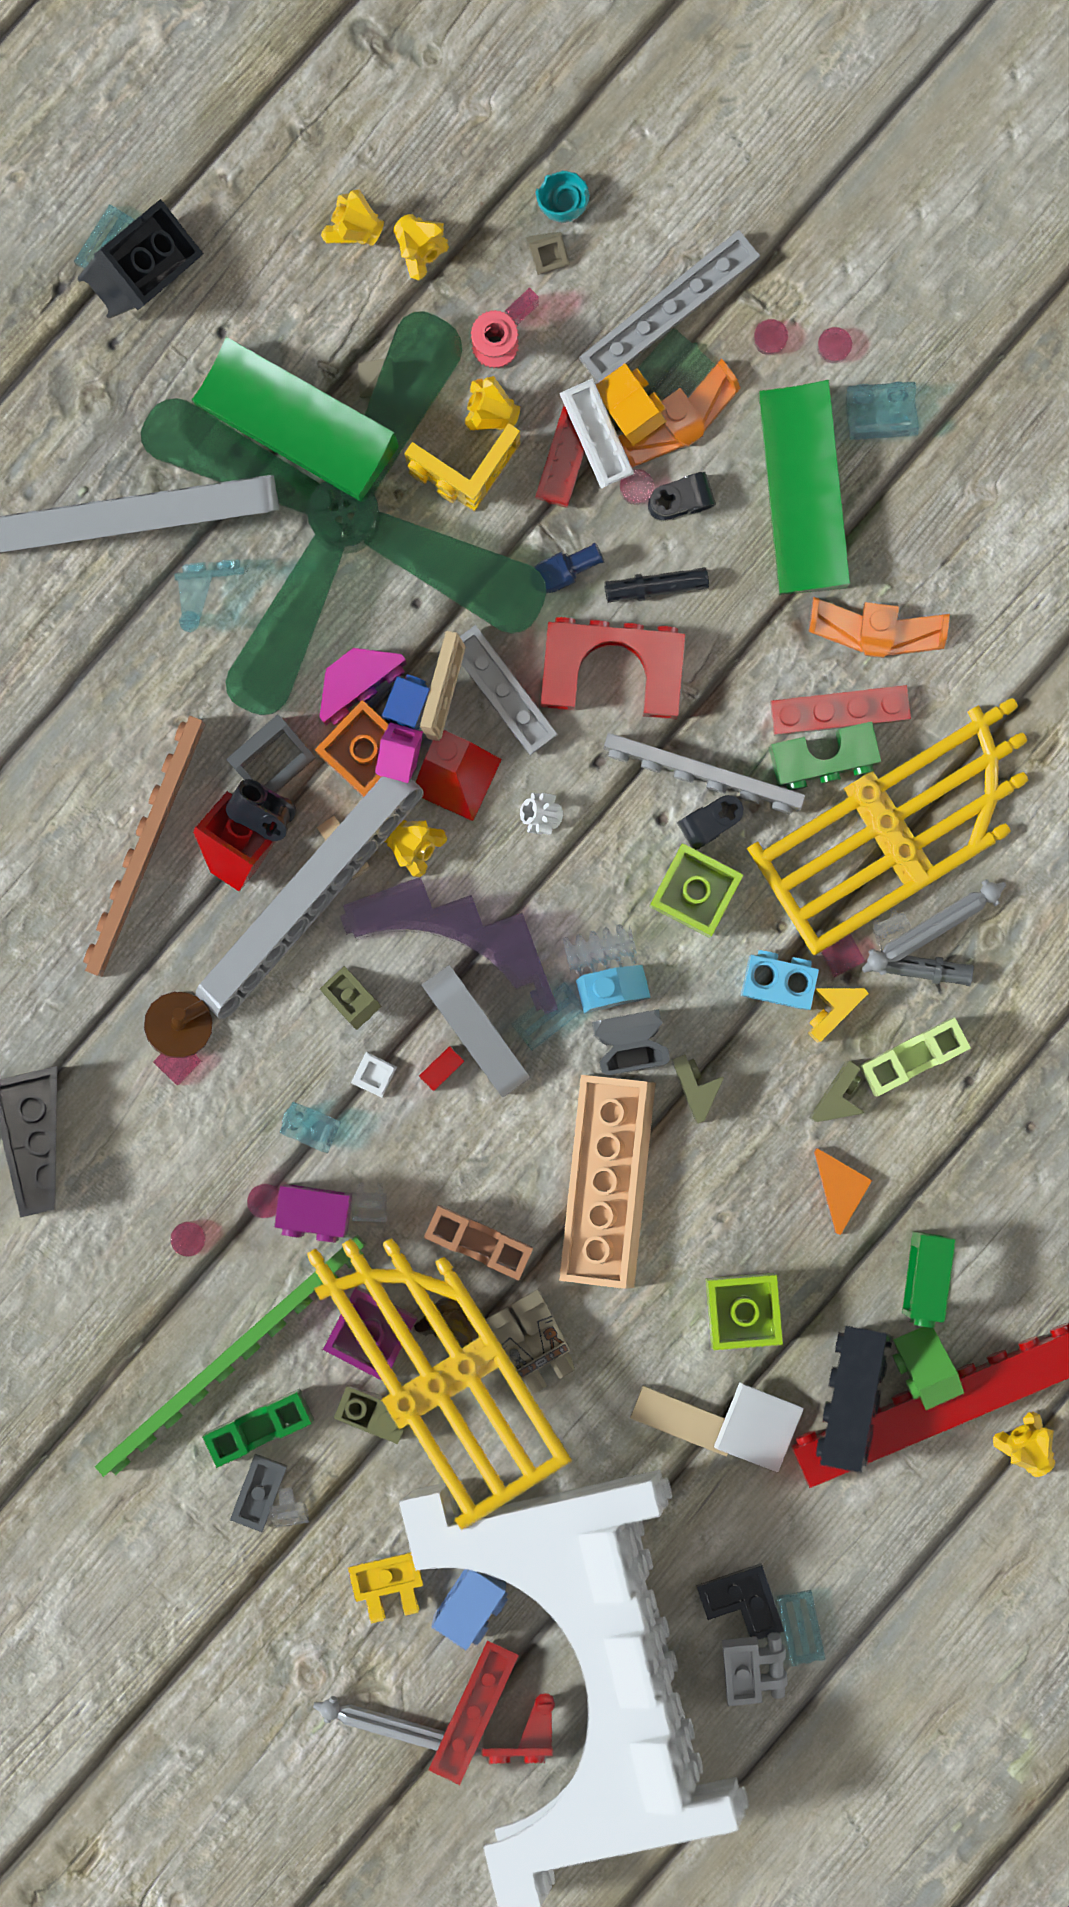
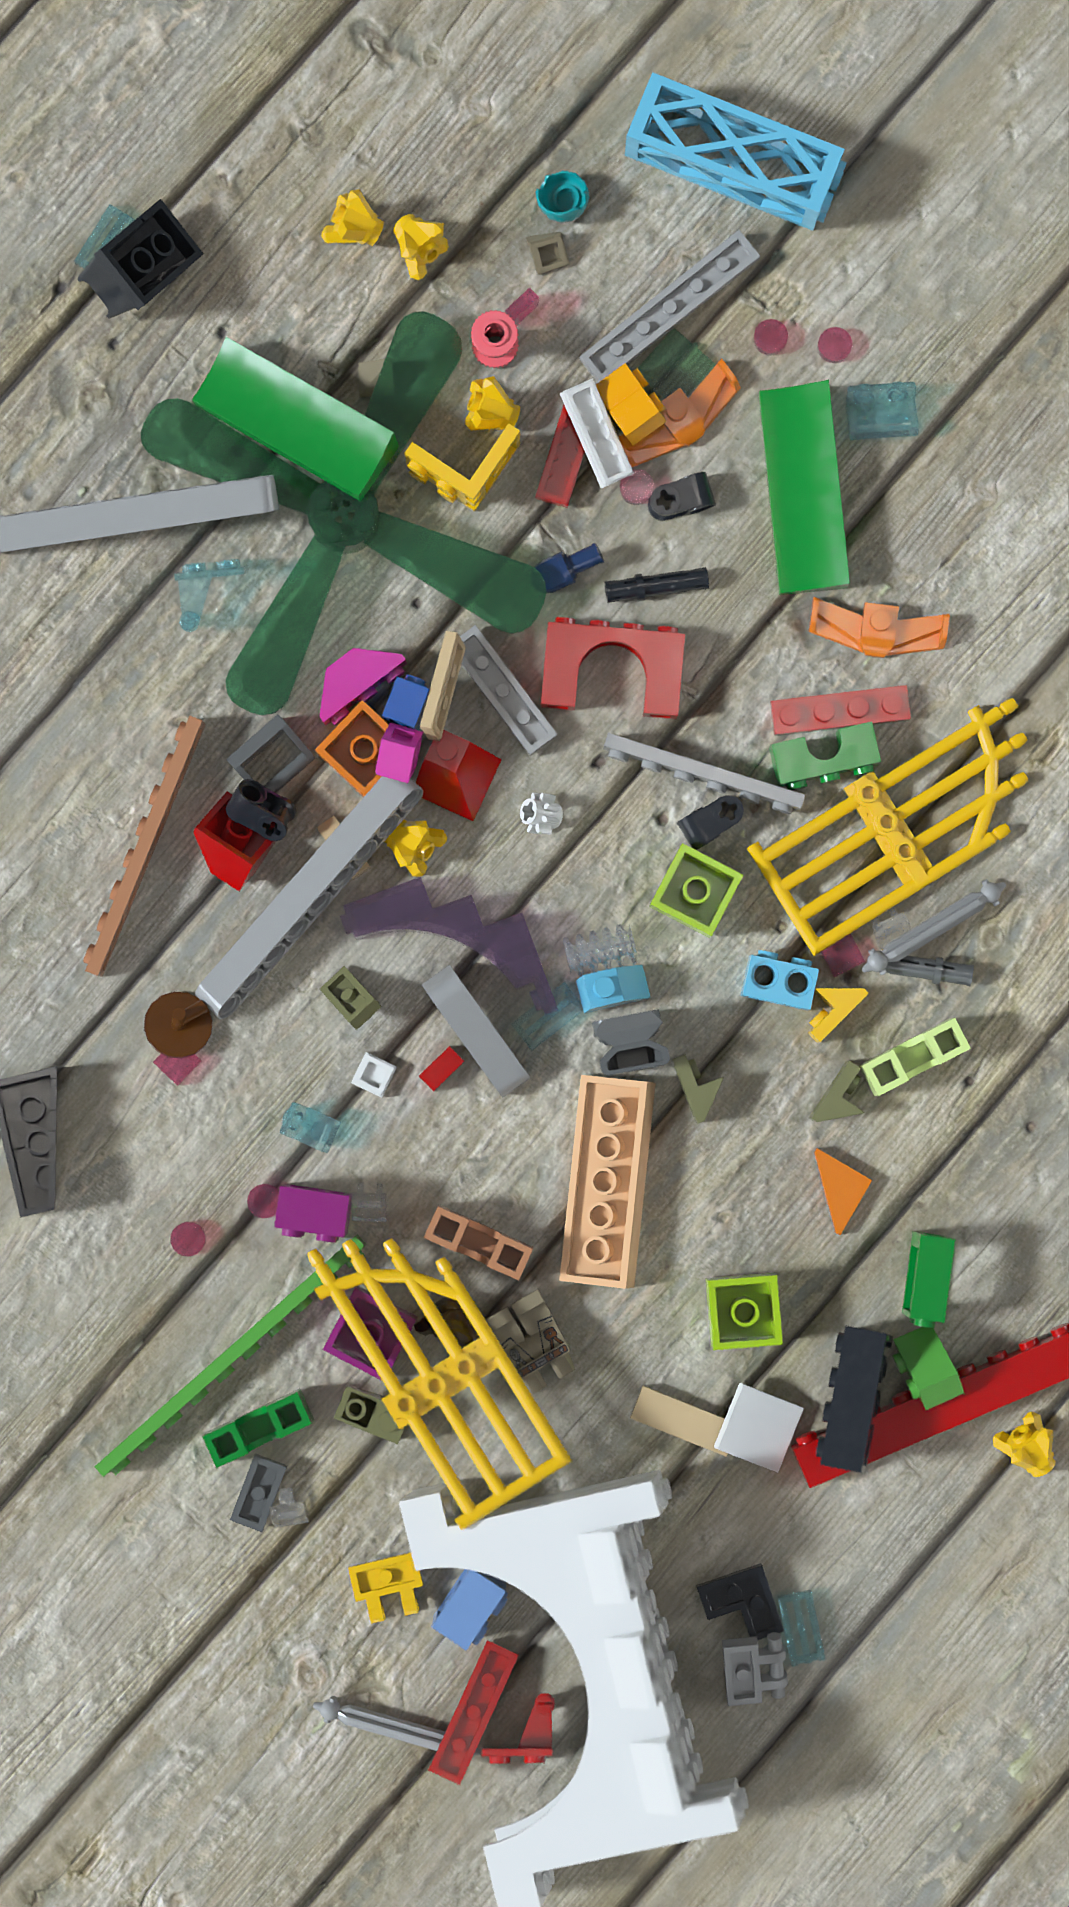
(741, 130): none -> medium azure piece

